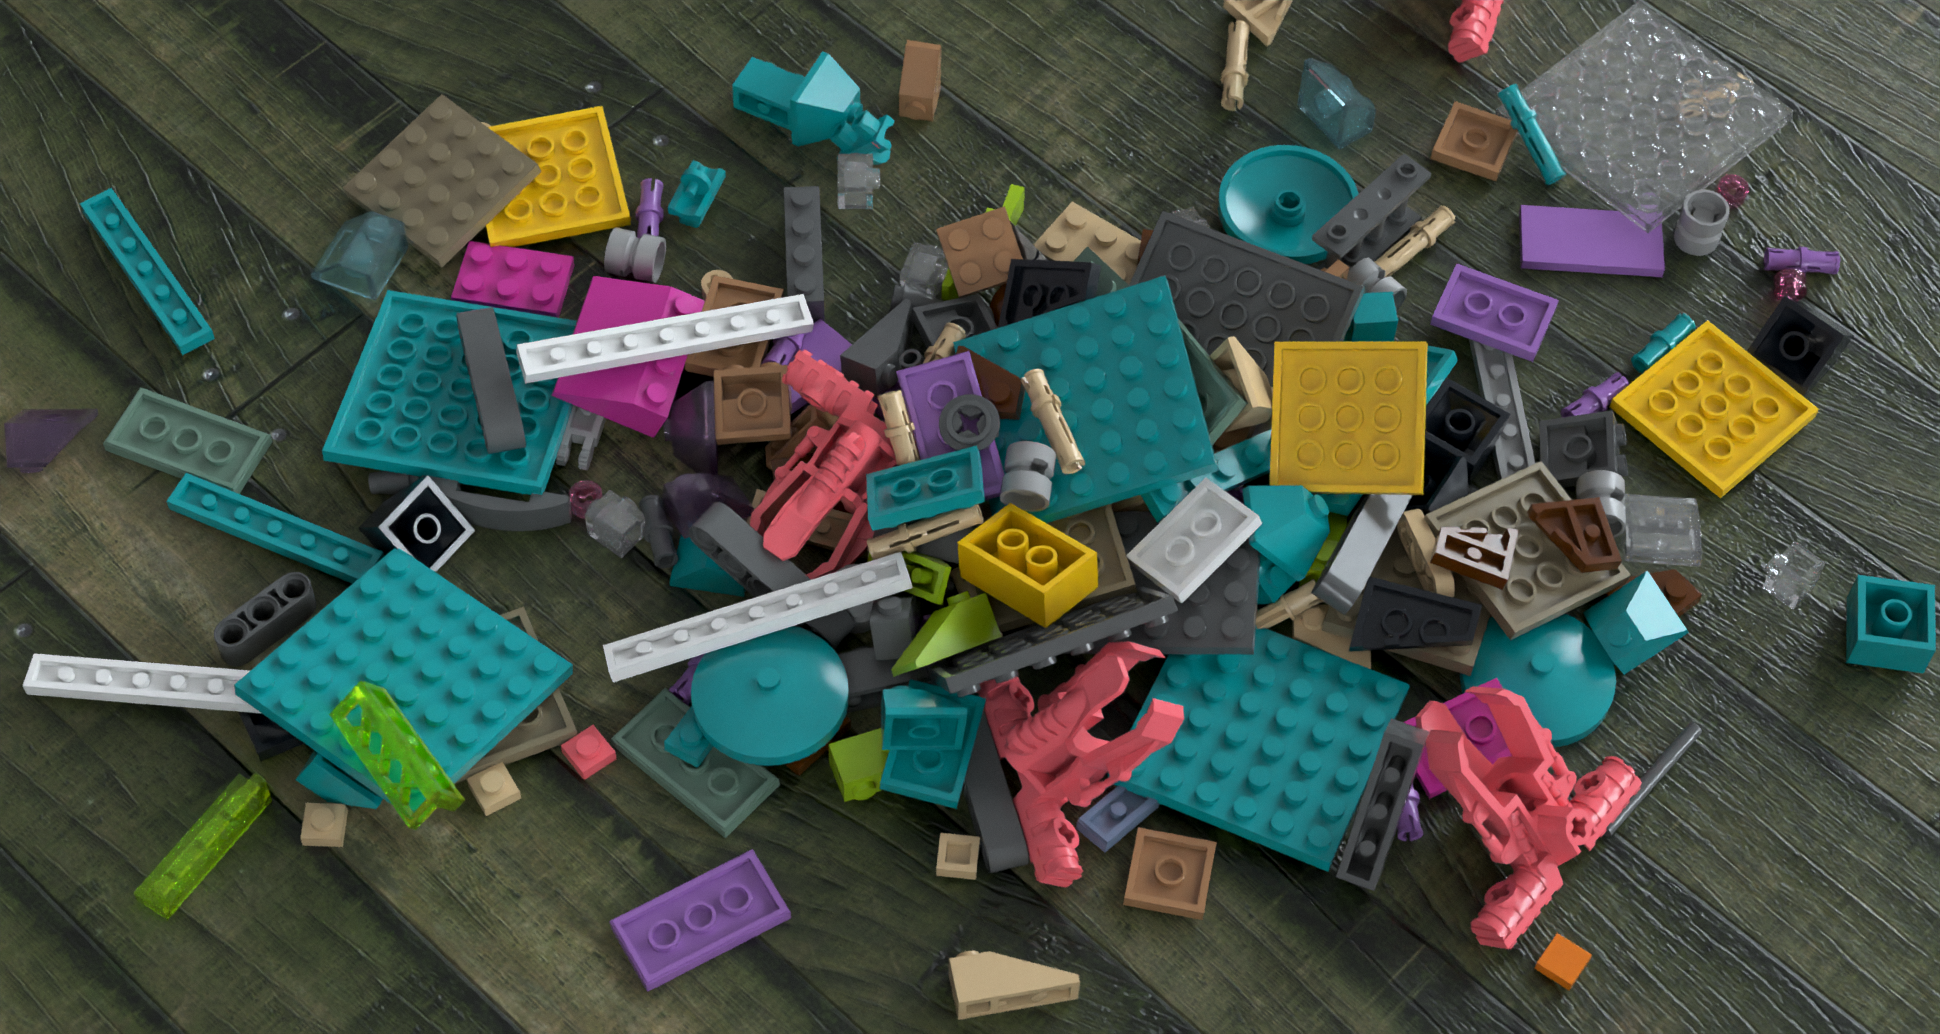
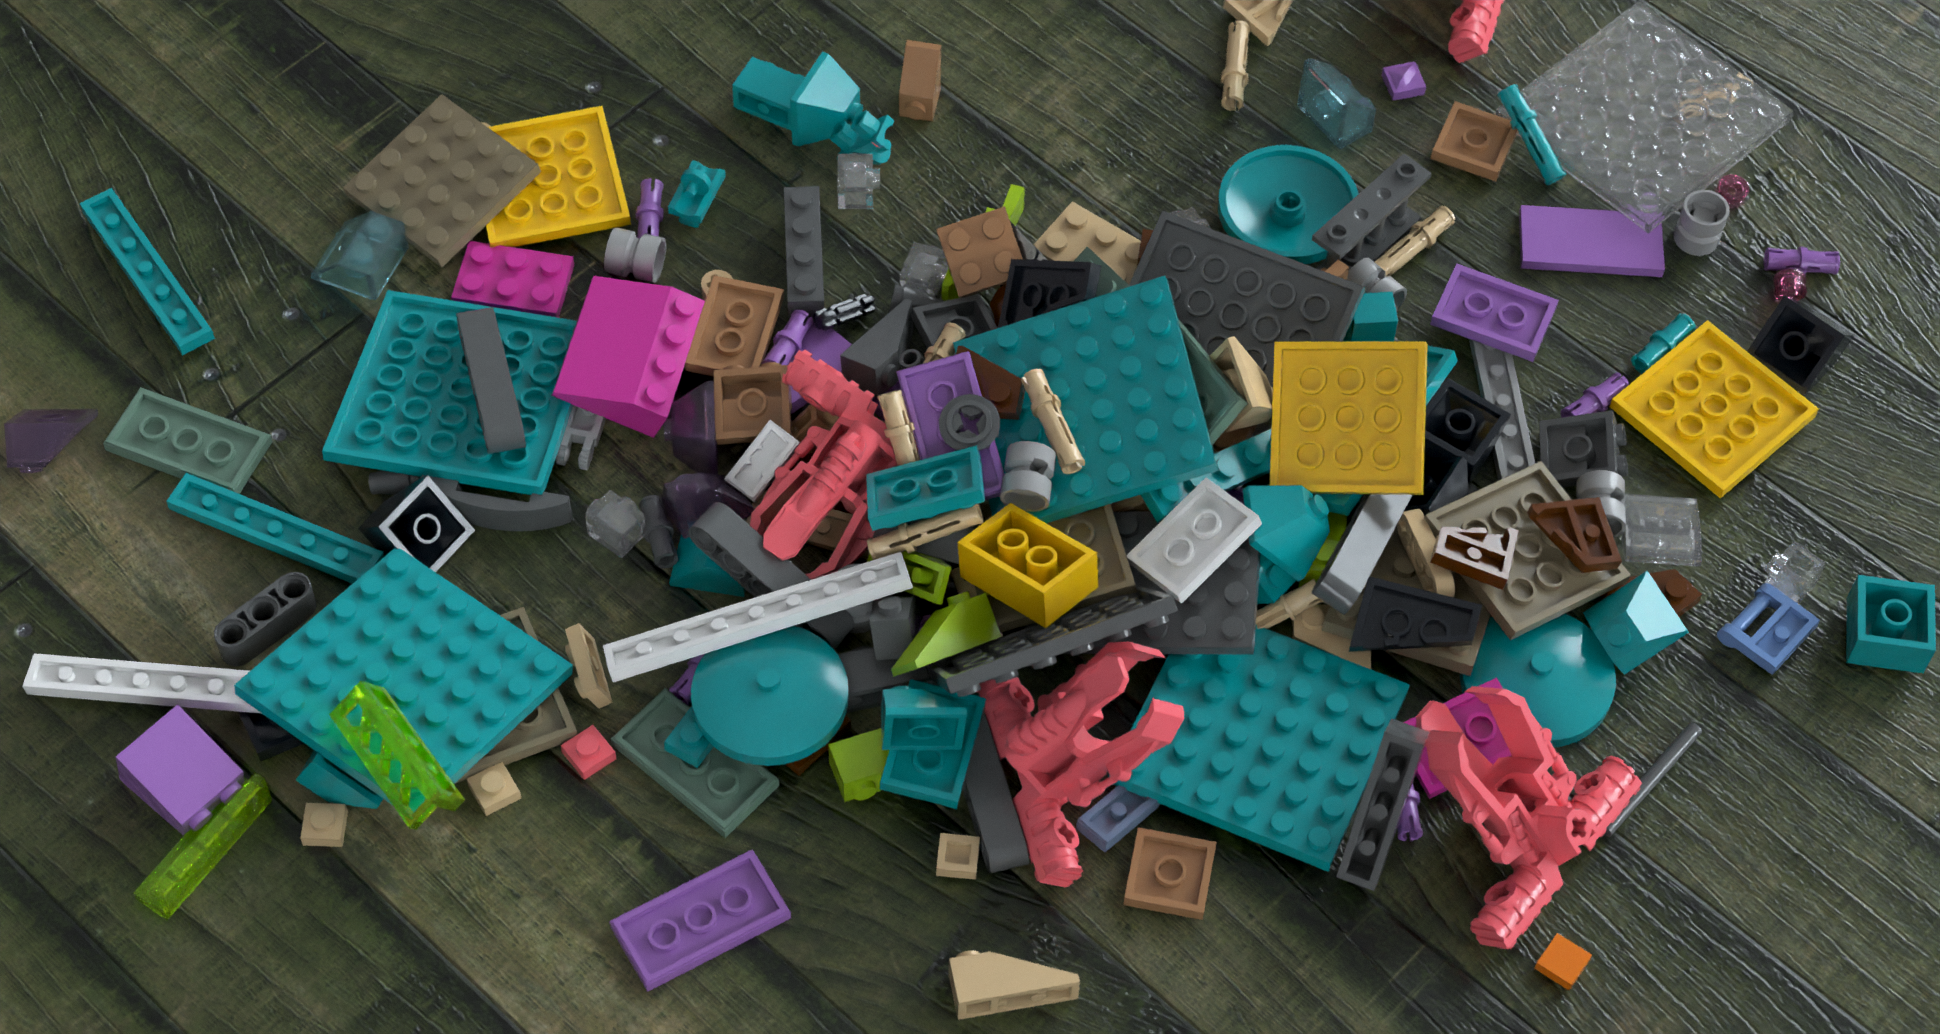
(179, 771): none -> medium lavender slope
(583, 490): clear pink bush -> none
(585, 657): none -> tan plate
(664, 338): white plate -> none
(758, 463): none -> white plate
(844, 312): none -> black axle
(1403, 81): none -> medium lavender tile
(1777, 636): none -> medium blue plate

